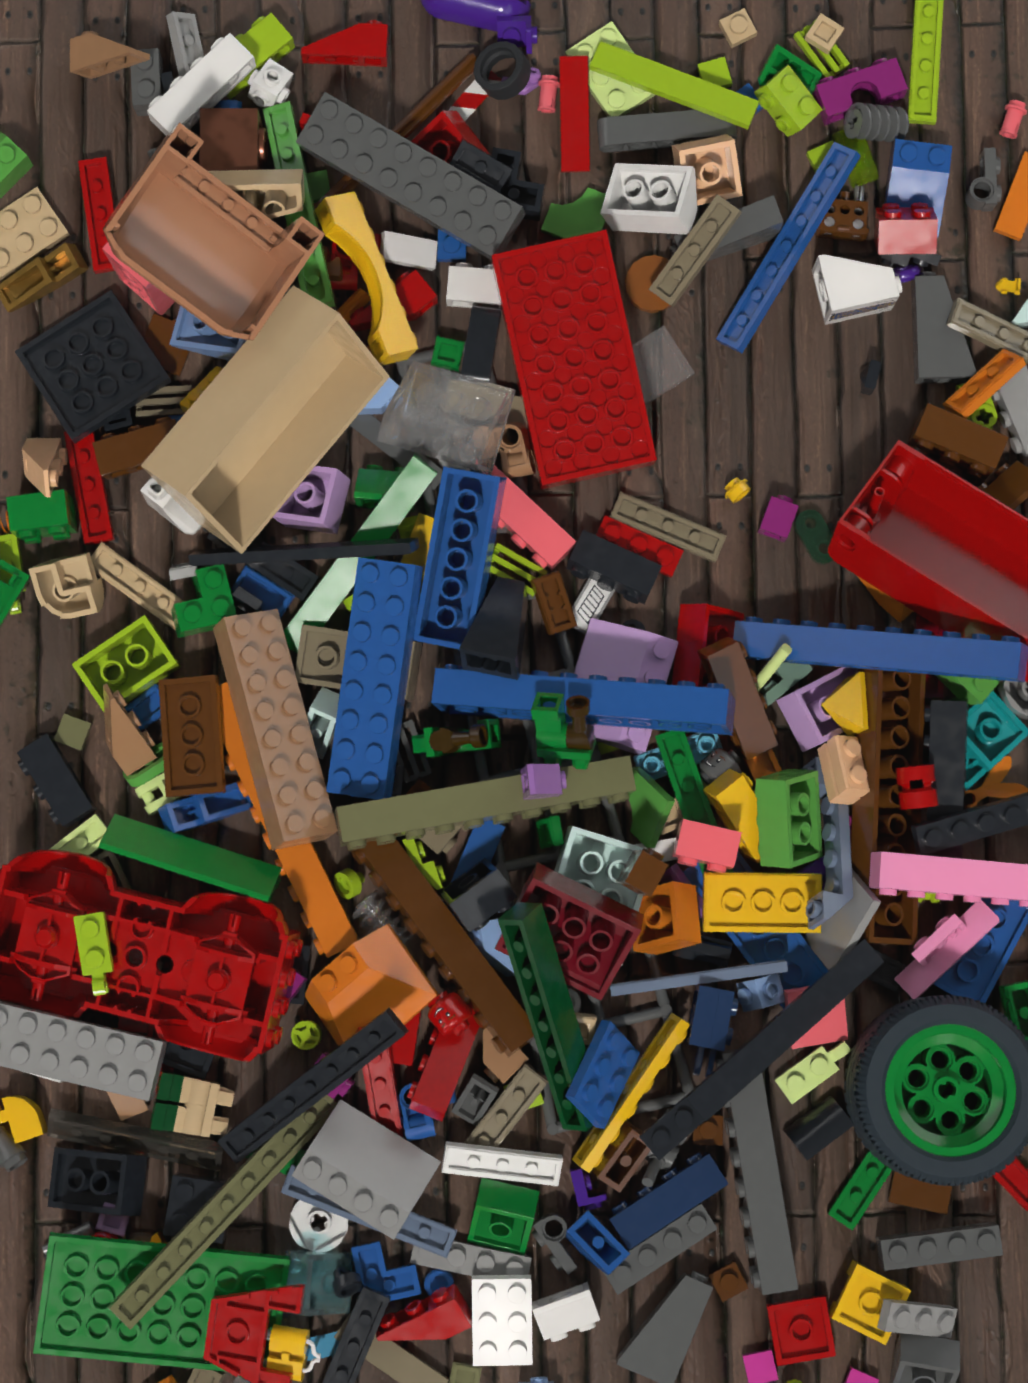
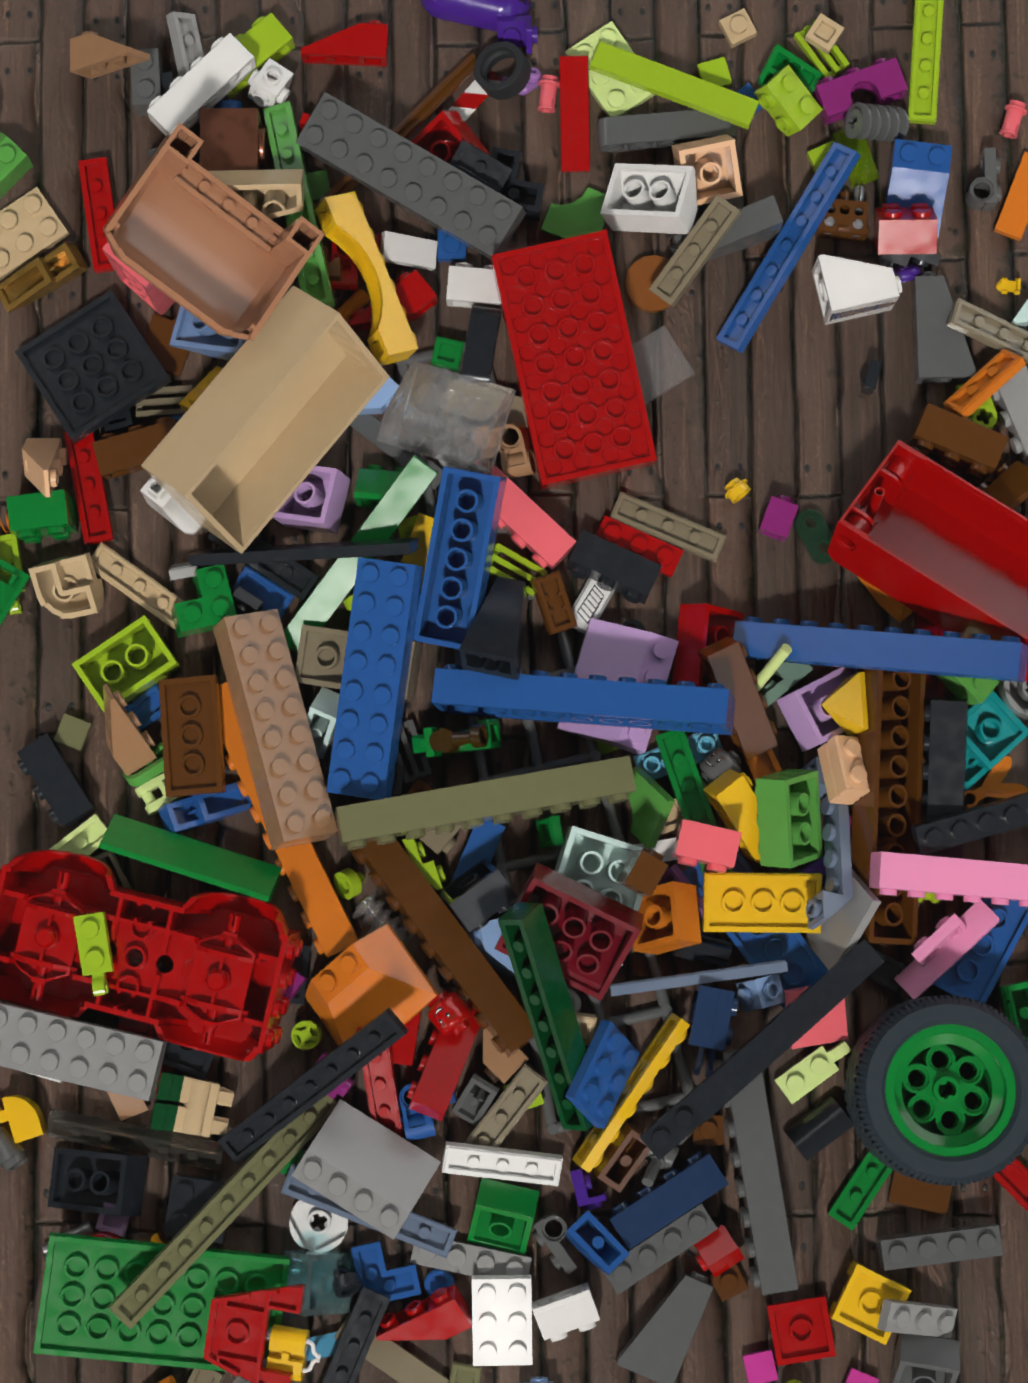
(542, 781): medium lavender slope -> none
(560, 739): green hips -> none
(718, 1252): none -> red brick
(917, 797): red wheel -> none

